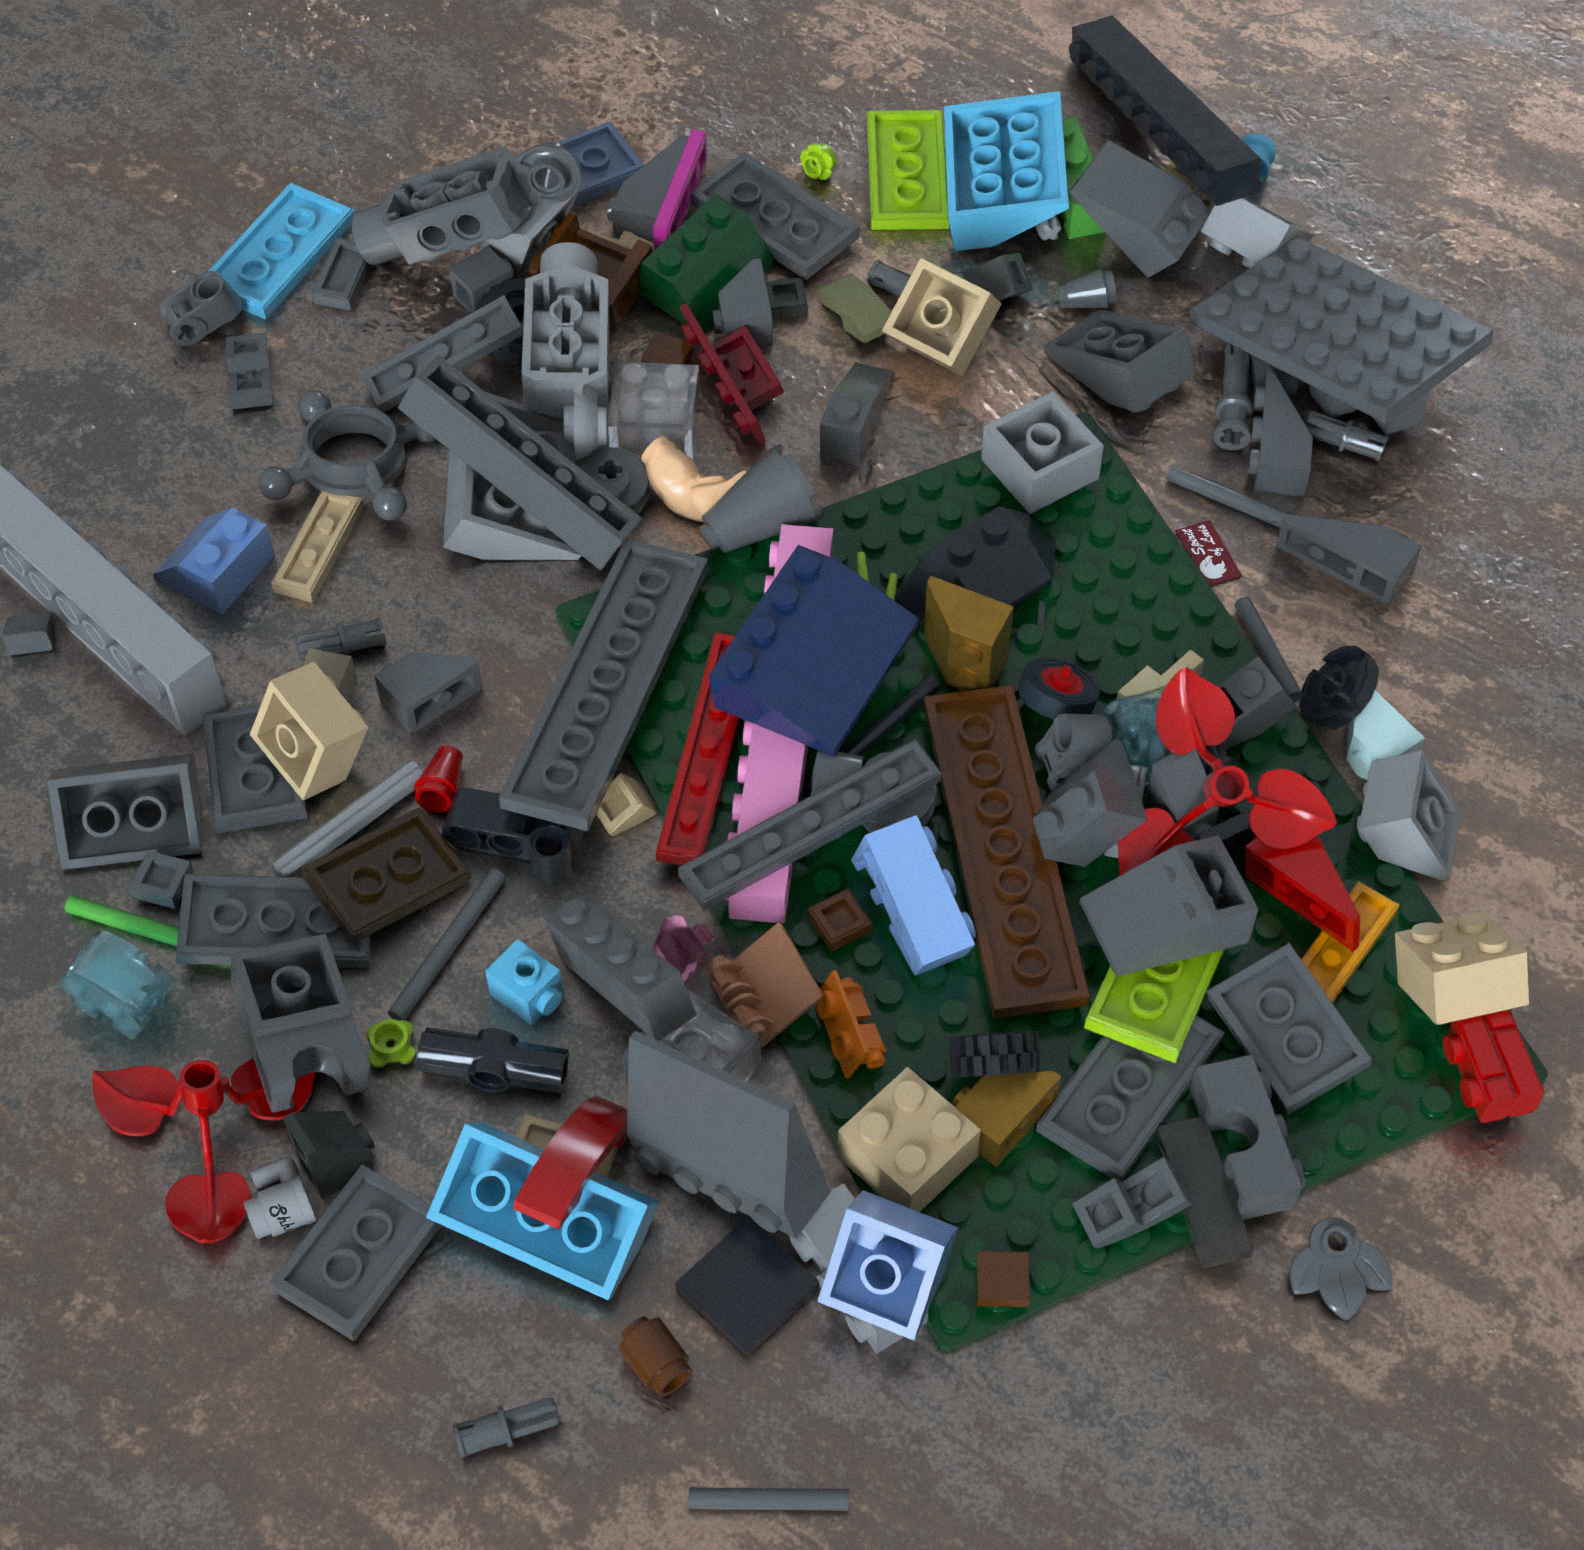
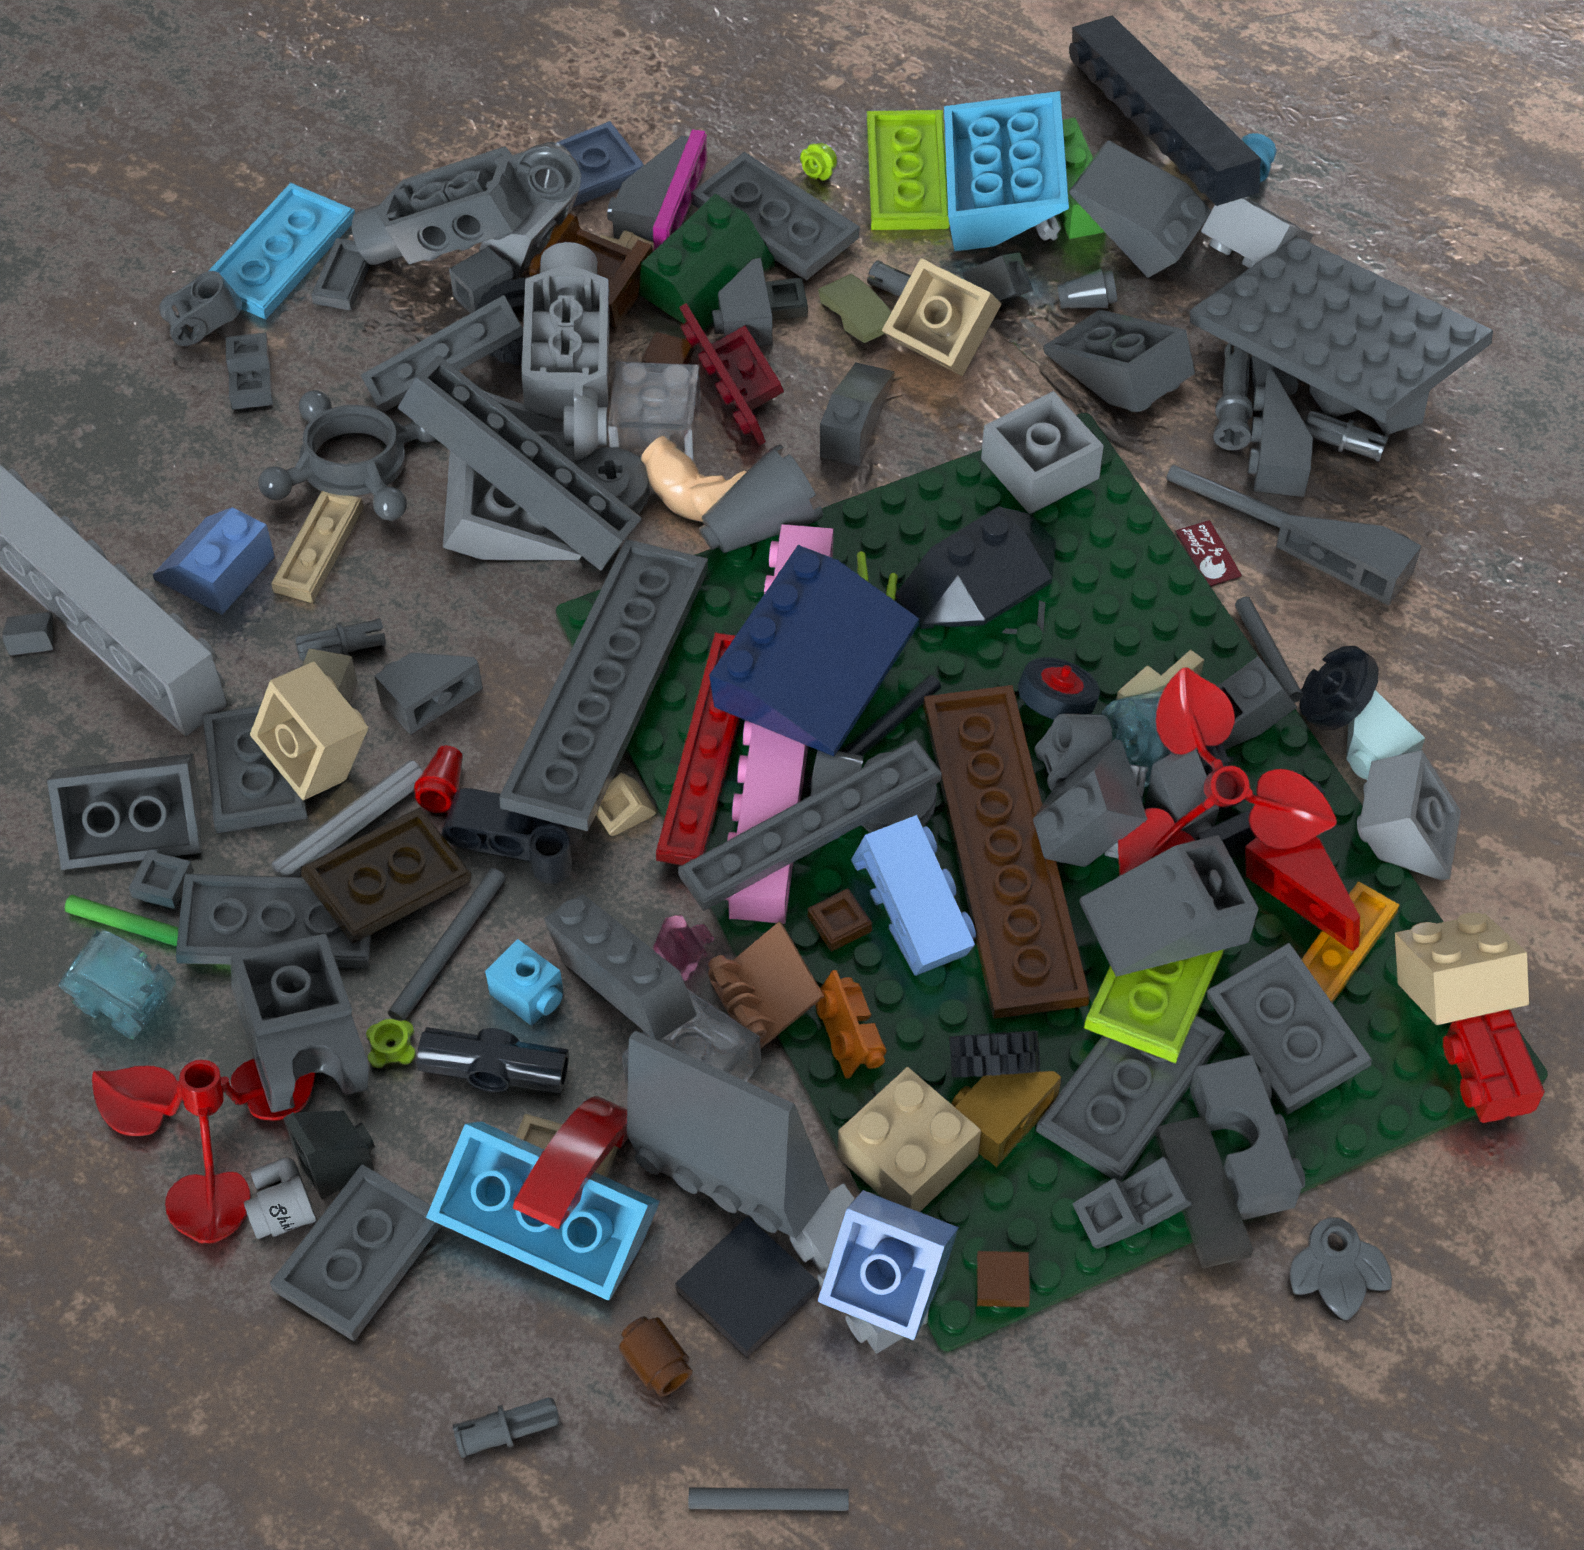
(966, 634): pearl gold slope -> none

